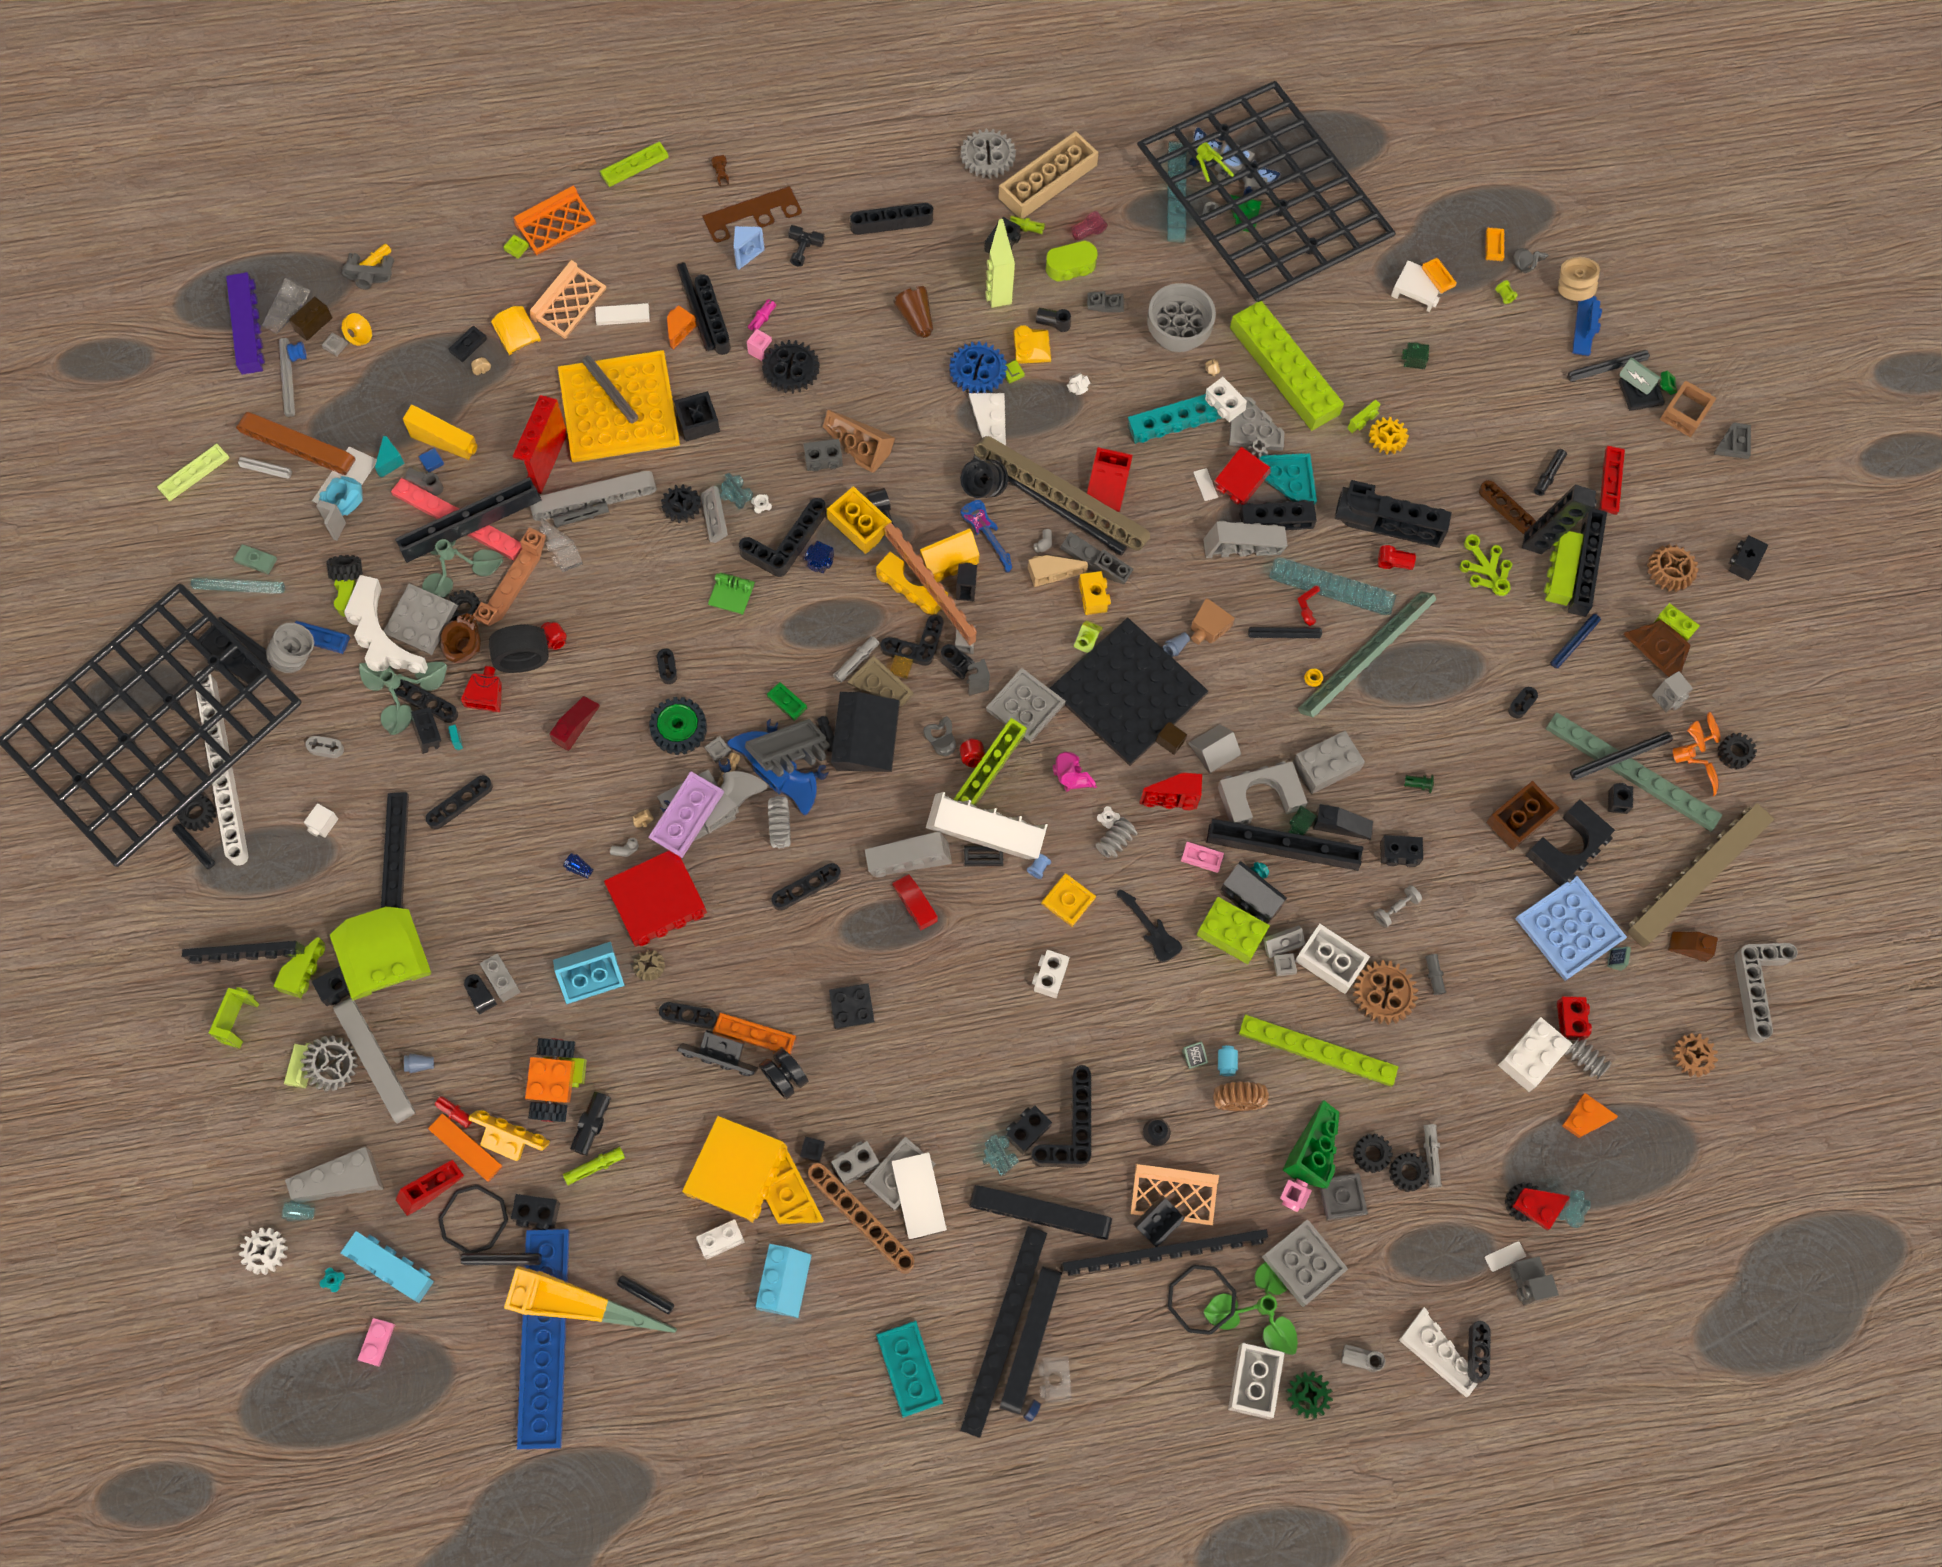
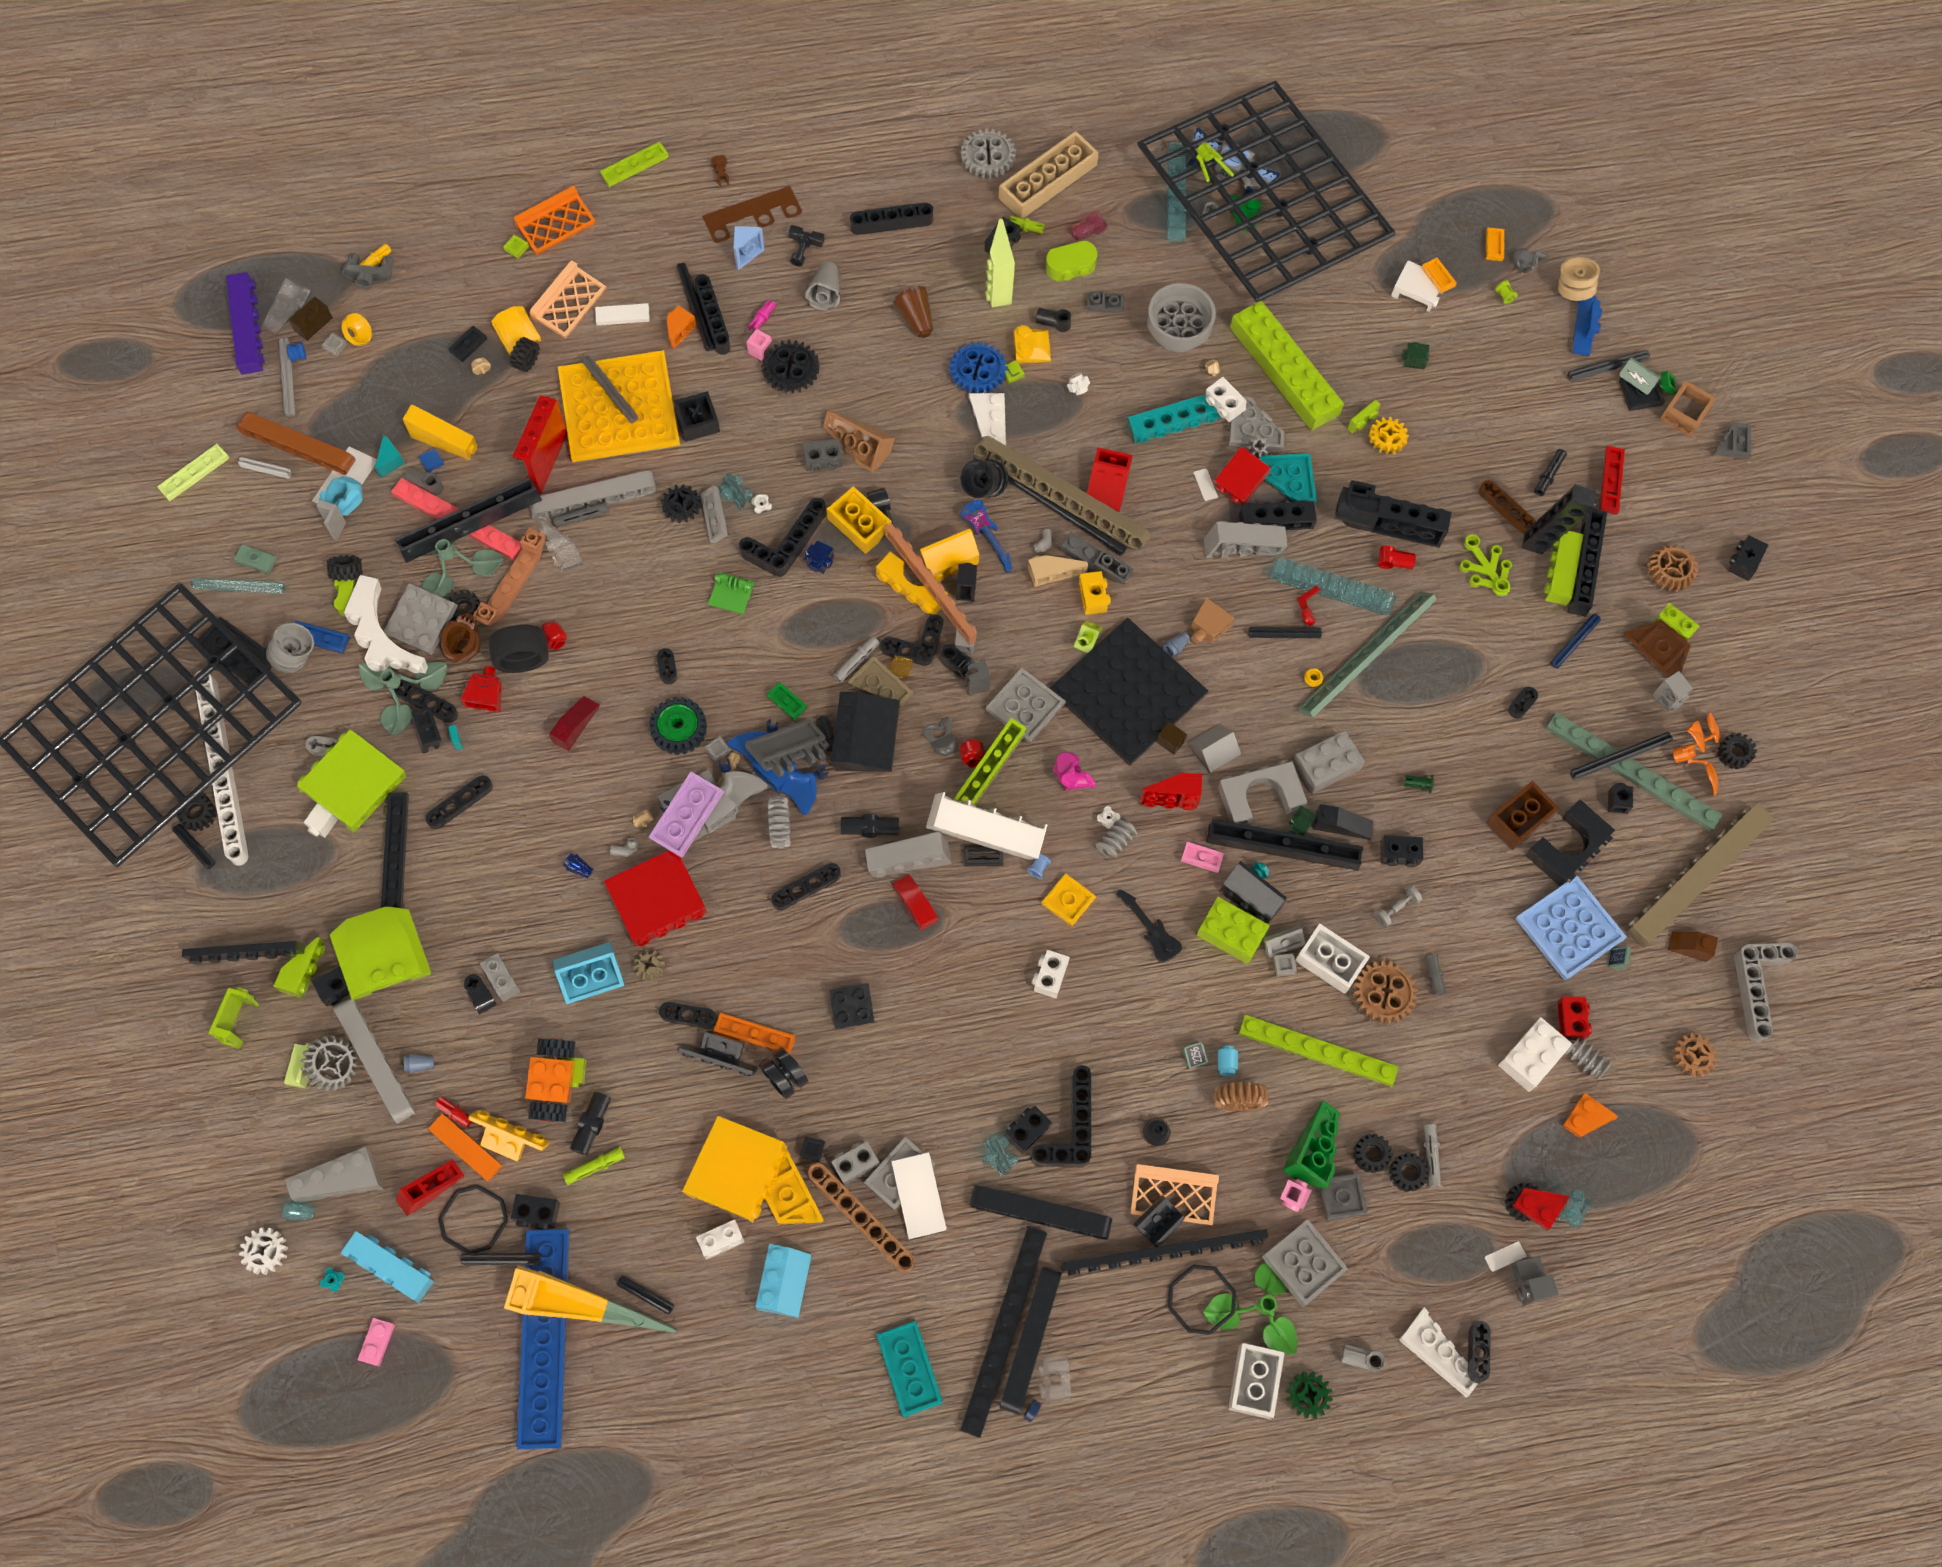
(351, 780): none -> lime panel
(524, 354): none -> black tyre
(824, 288): none -> light grey cone
(869, 826): none -> black piece

